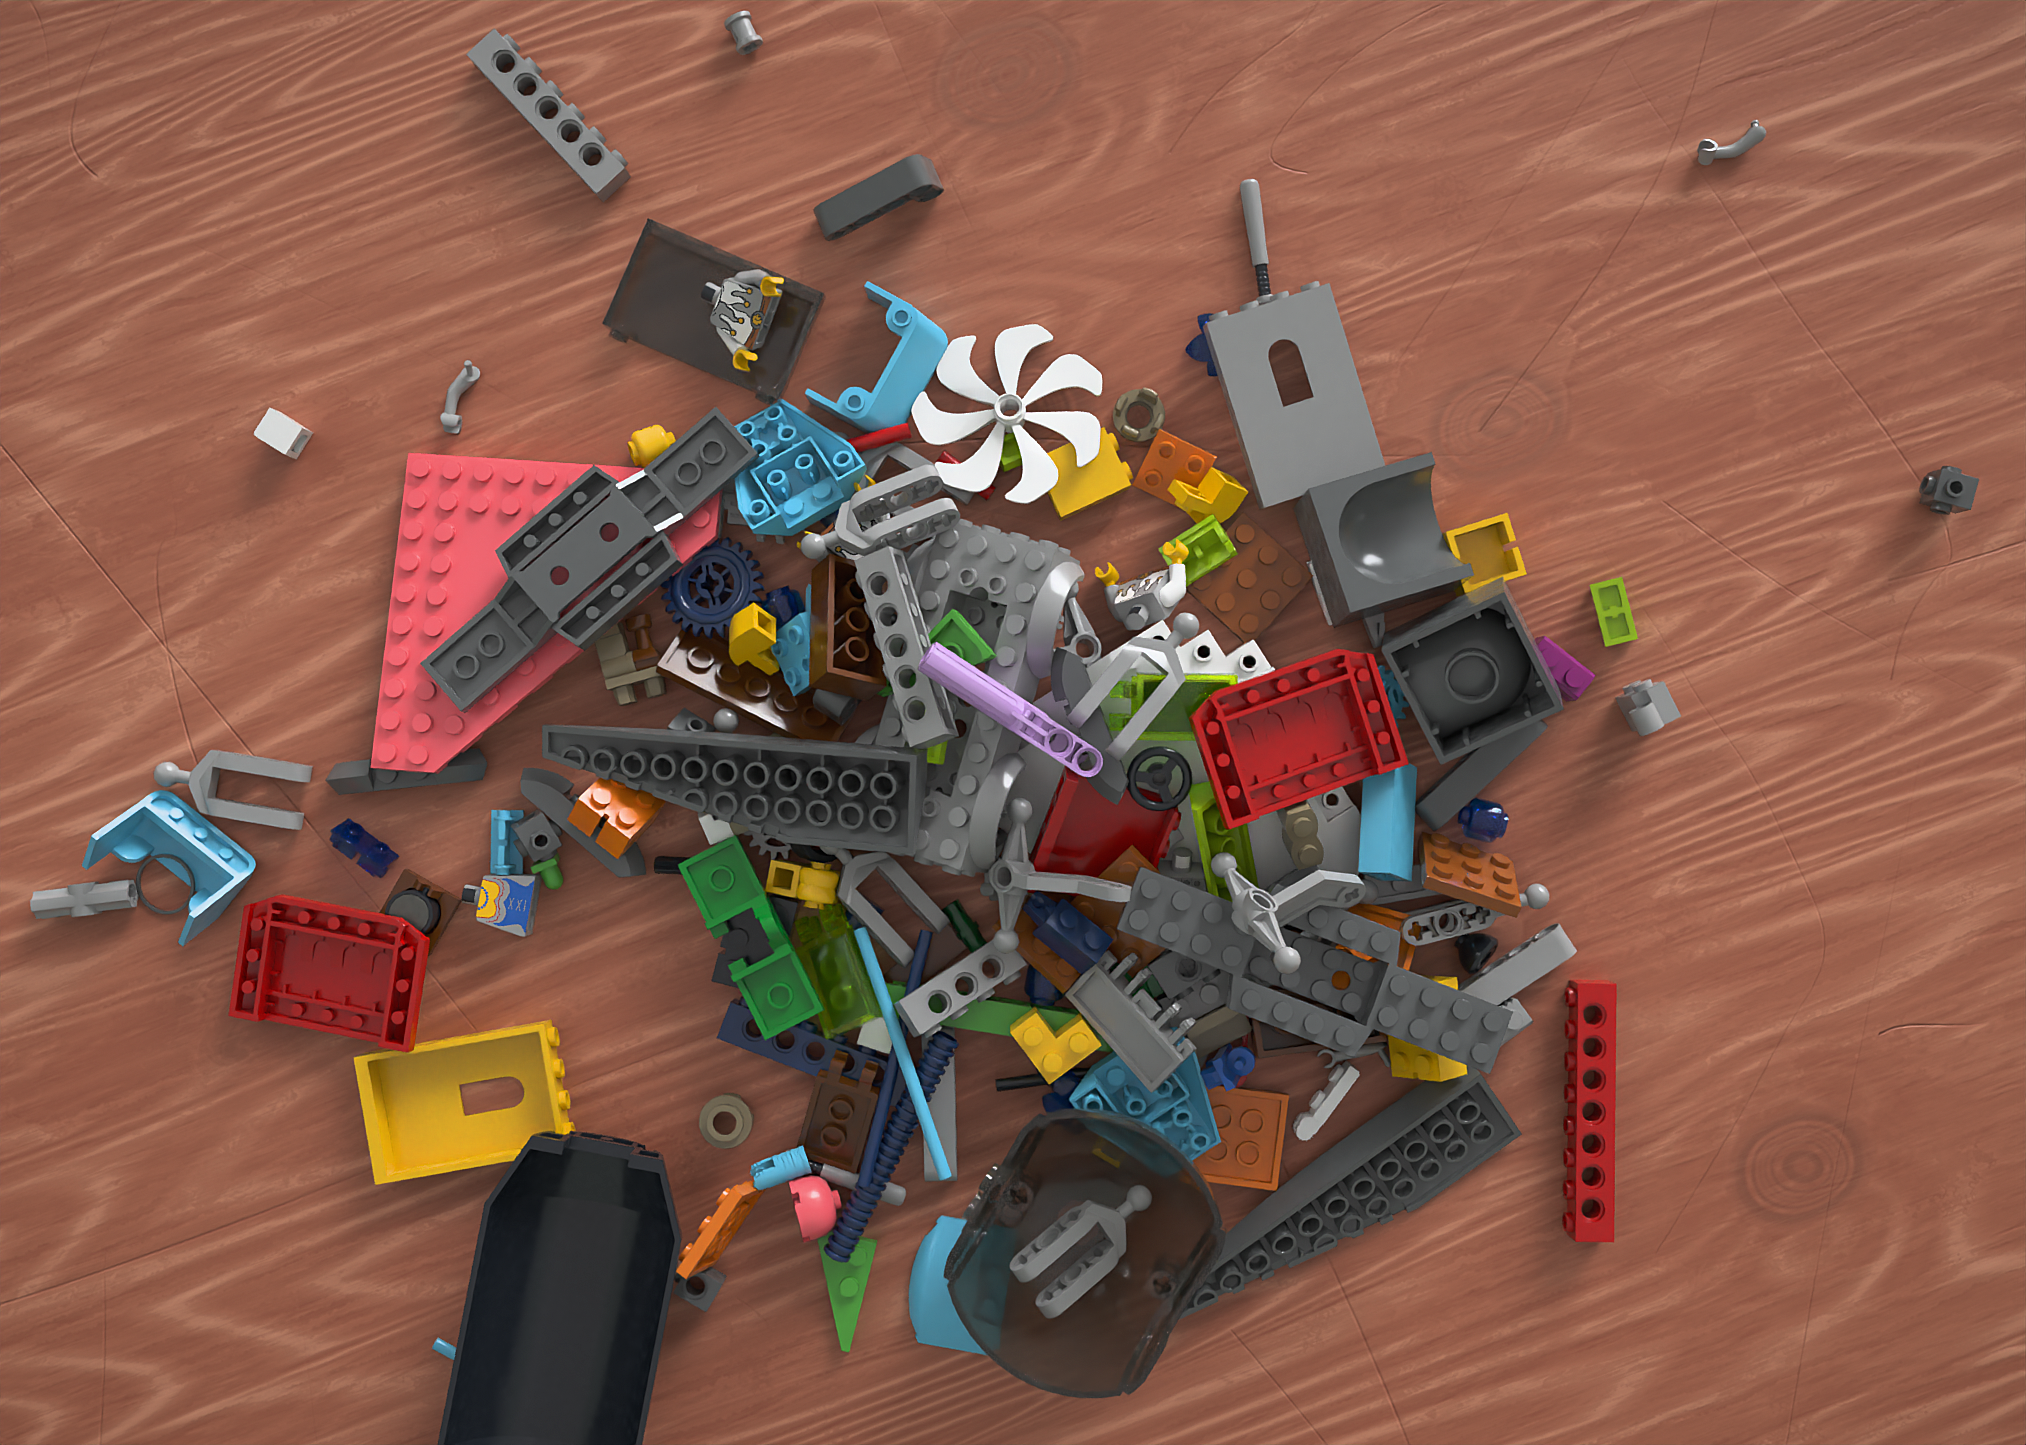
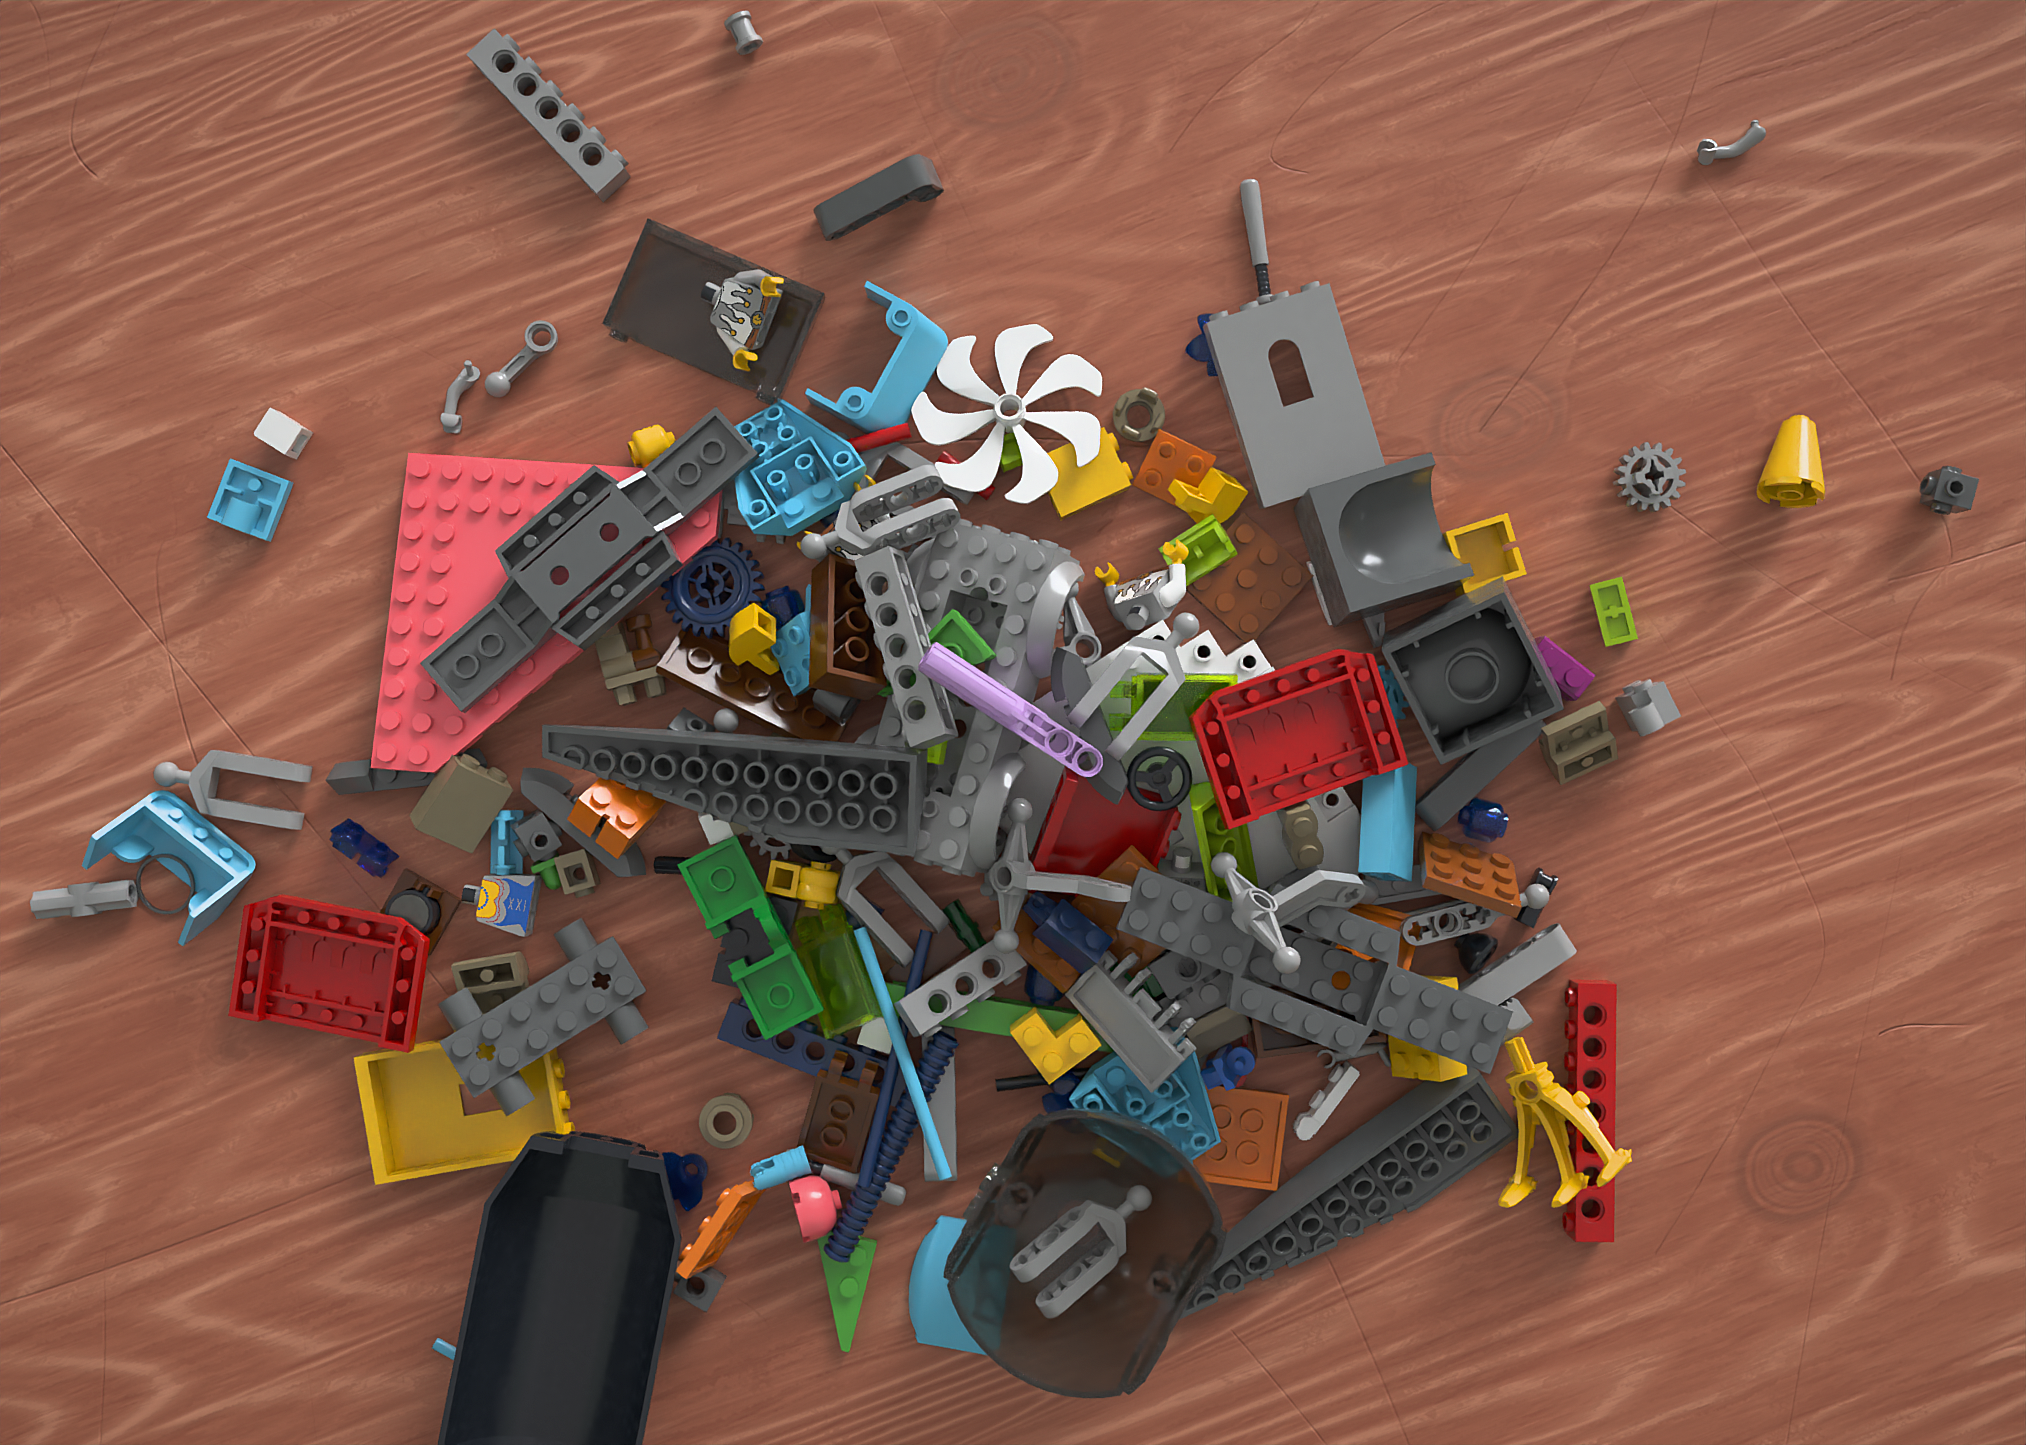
(250, 500): none -> medium azure plate
(461, 802): none -> dark tan brick
(492, 978): none -> dark tan brick
(499, 383): none -> light grey piece
(542, 1017): none -> dark grey piece
(567, 867): none -> dark tan brick
(684, 1185): none -> clear blue plate
(1529, 915): none -> black bar
(1552, 1107): none -> yellow piece
(1578, 743): none -> dark tan brick
(1649, 465): none -> light grey gear
(1794, 466): none -> yellow cone

